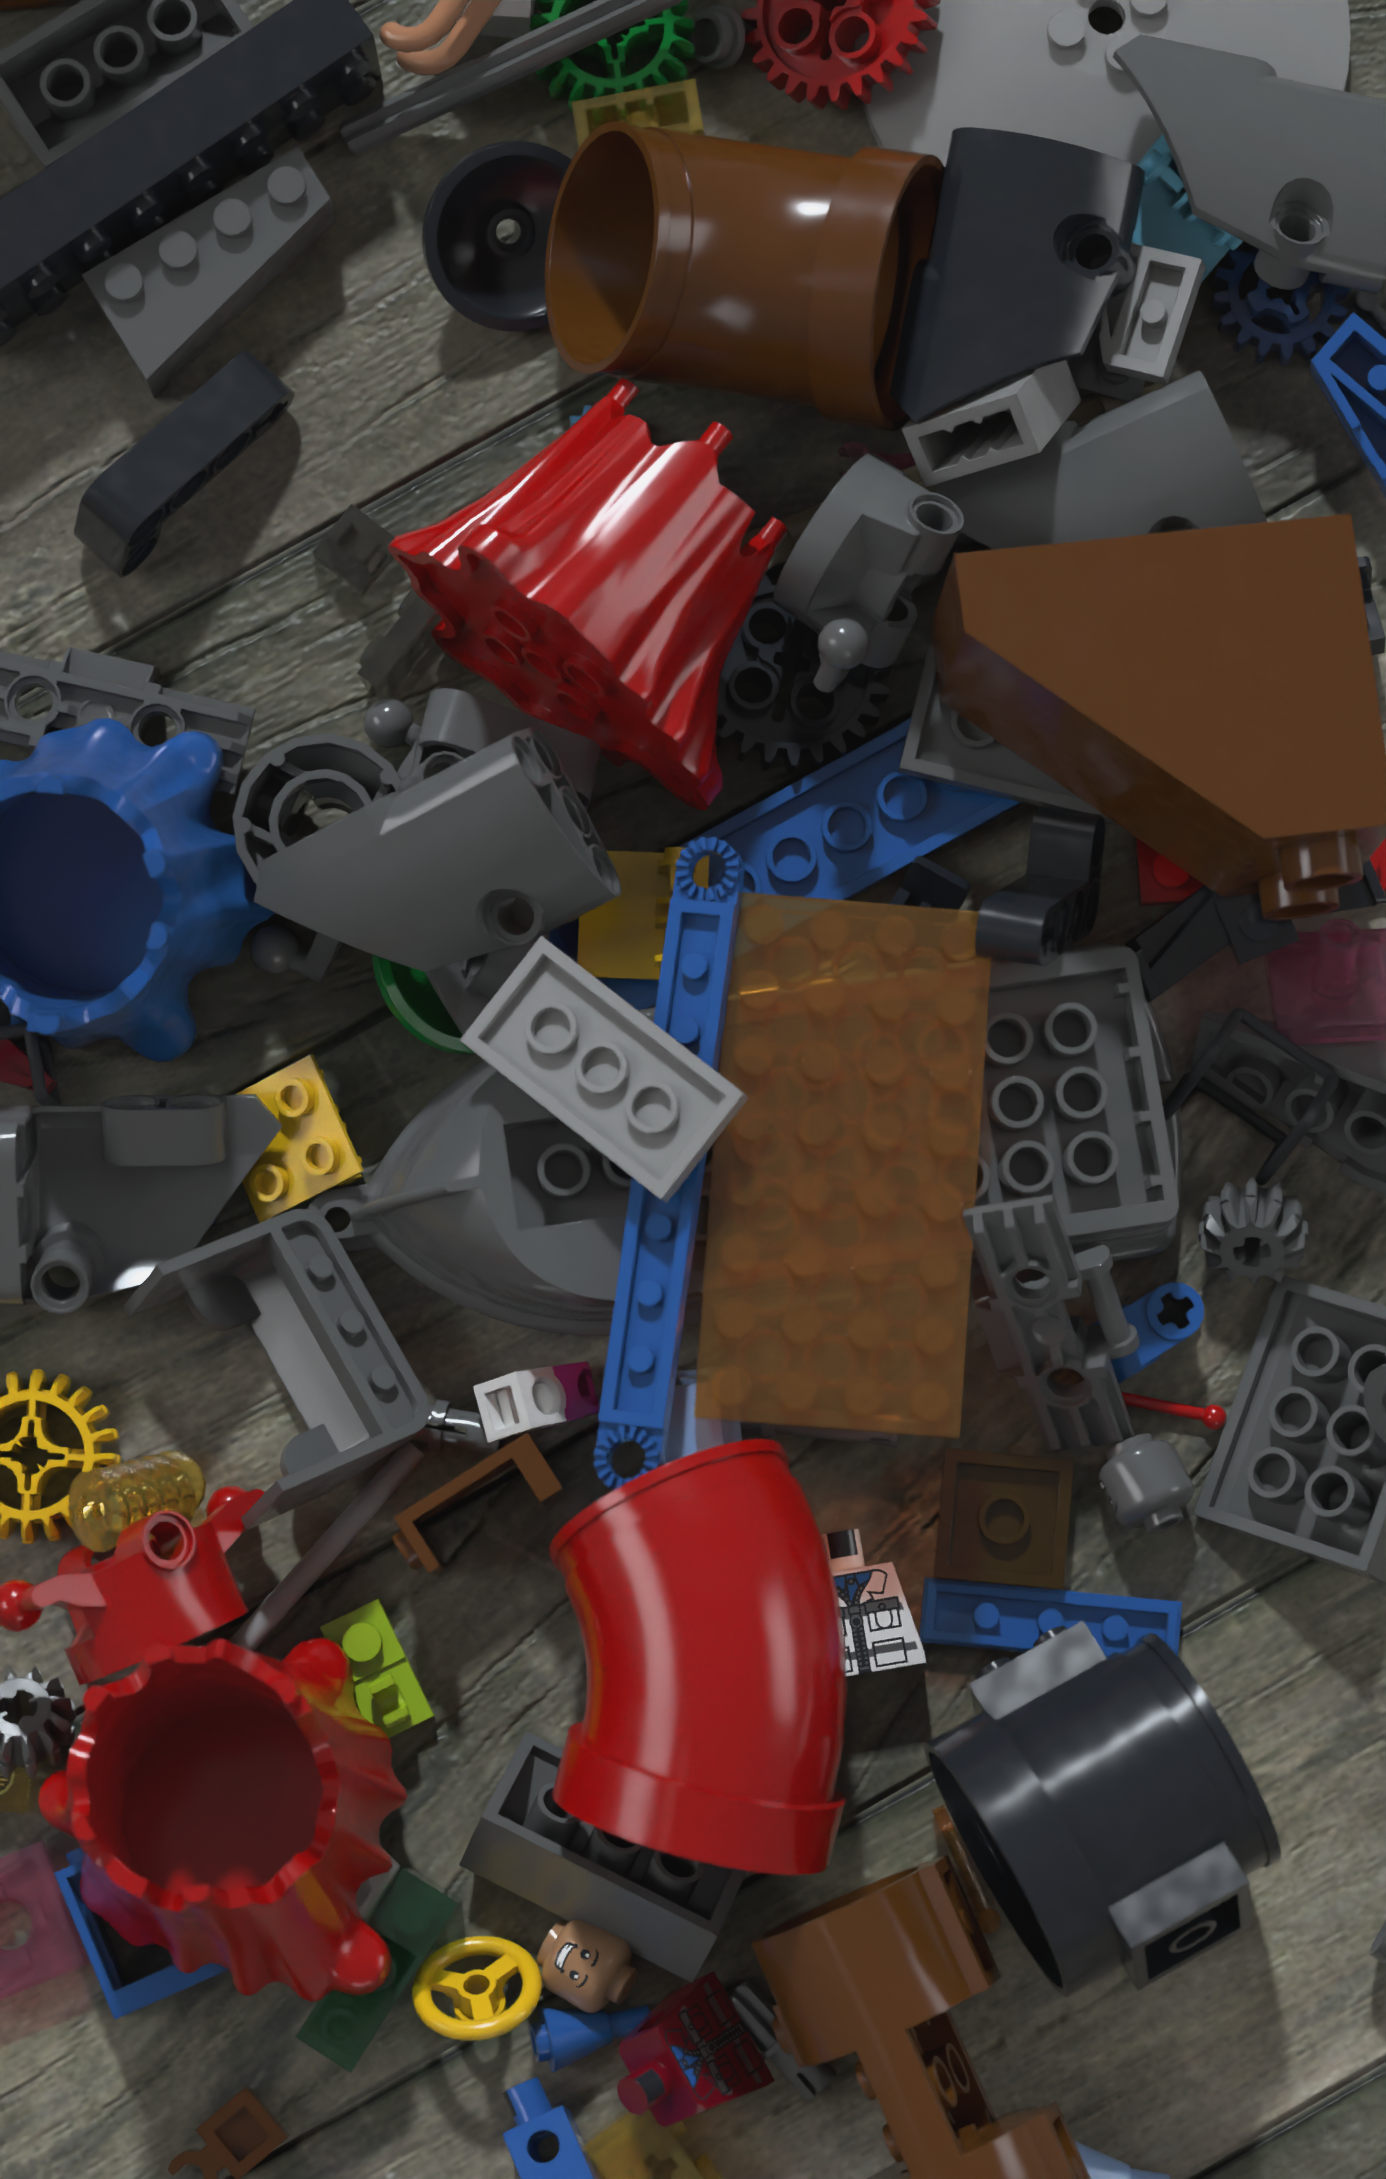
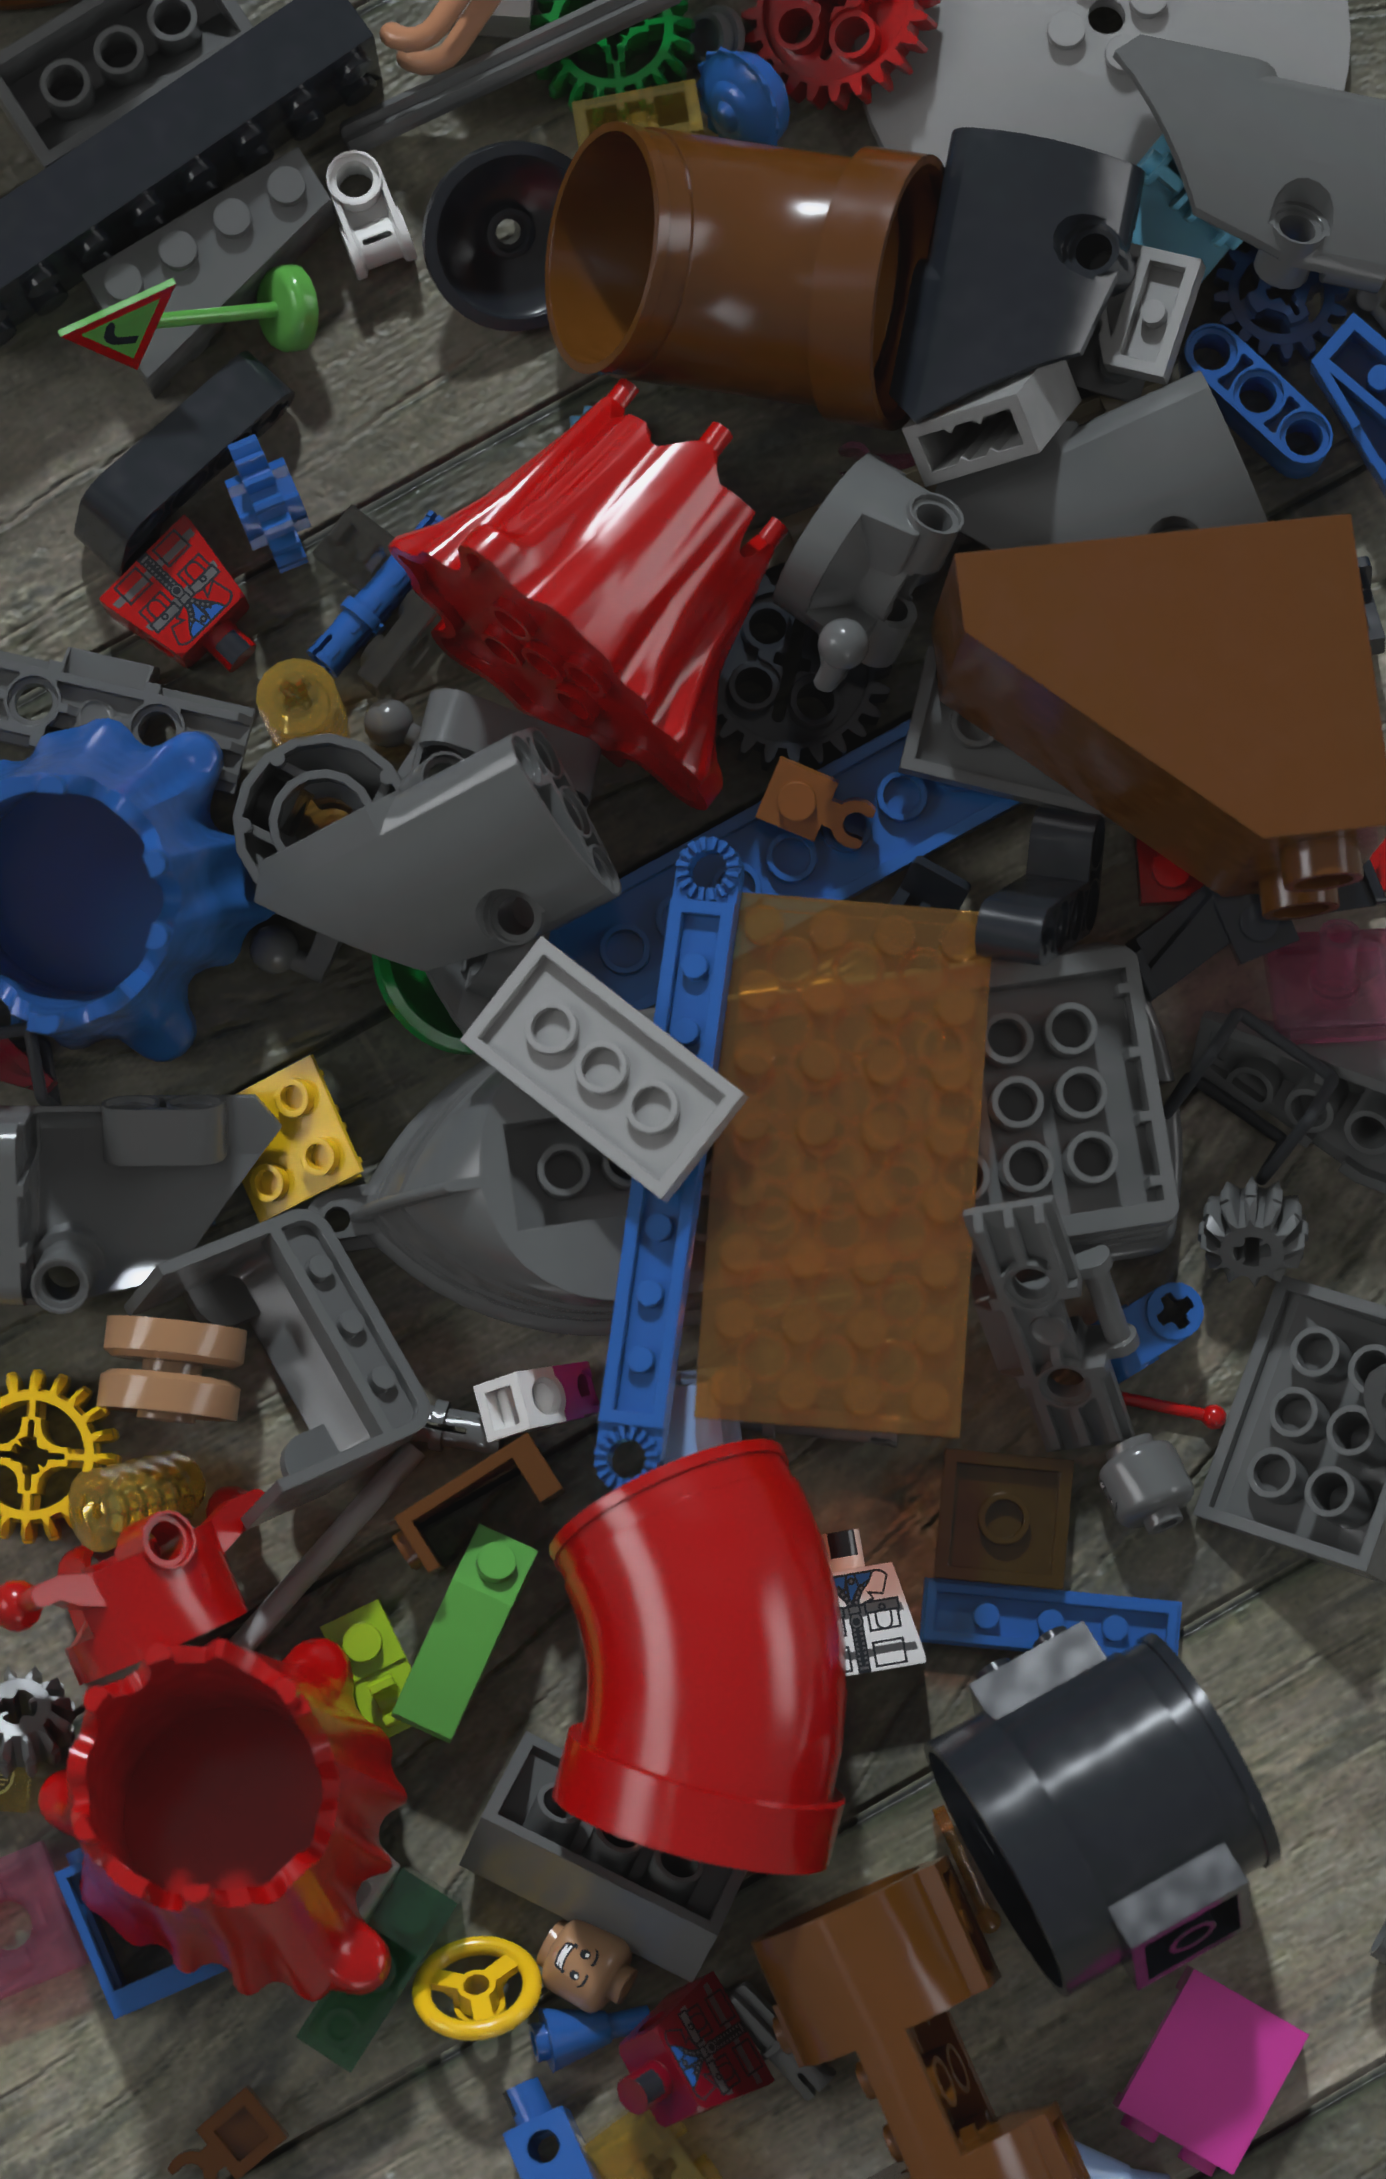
(123, 331): none -> bright green piece
(171, 1372): none -> medium nougat wheel
(182, 600): none -> red torso
(267, 503): none -> blue gear
(300, 701): none -> clear yellow piece
(365, 613): none -> blue pin
(370, 223): none -> white piece
(465, 1633): none -> bright green slope
(629, 932): yellow hinge -> none
(743, 97): none -> blue piece
(804, 800): none -> dark orange plate
(1209, 2073): none -> dark pink panel
(1265, 430): none -> blue beam

